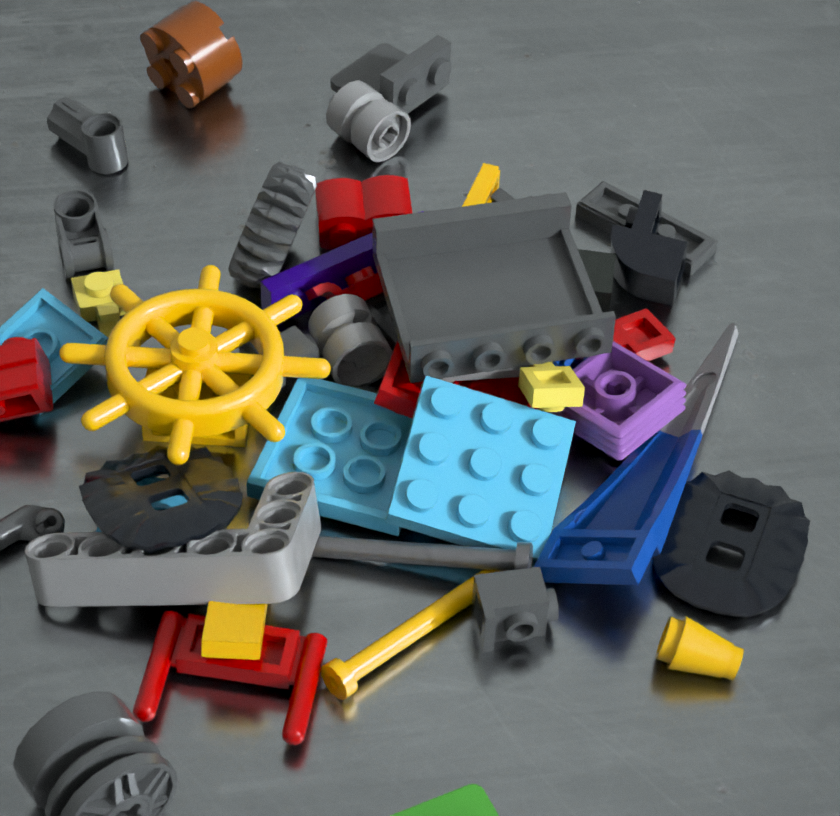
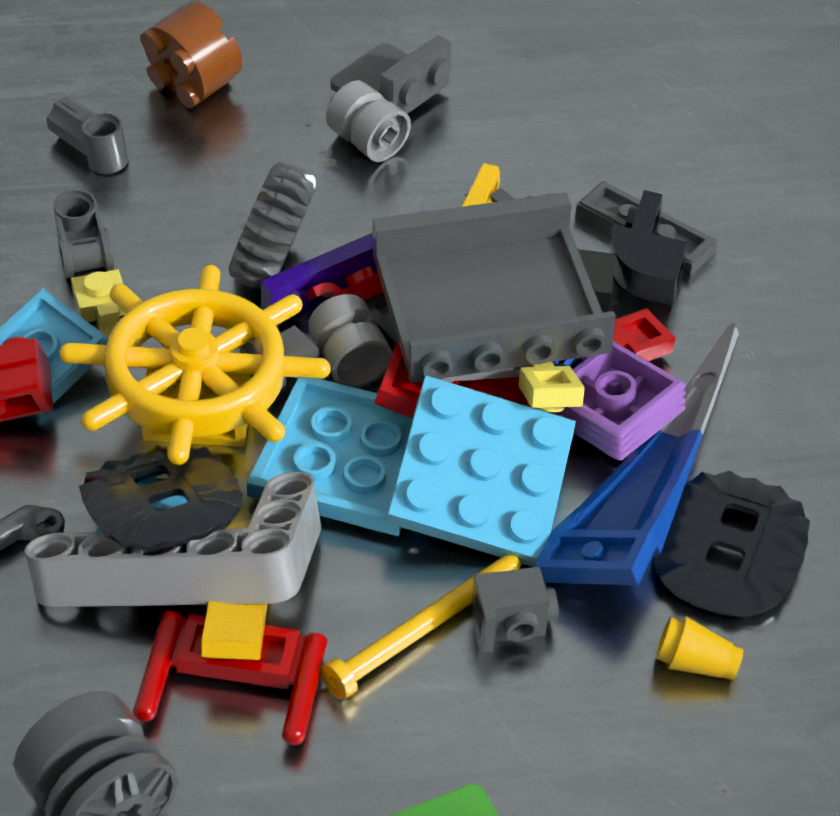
(348, 206): red brick -> none
(425, 553): flat silver bar -> none

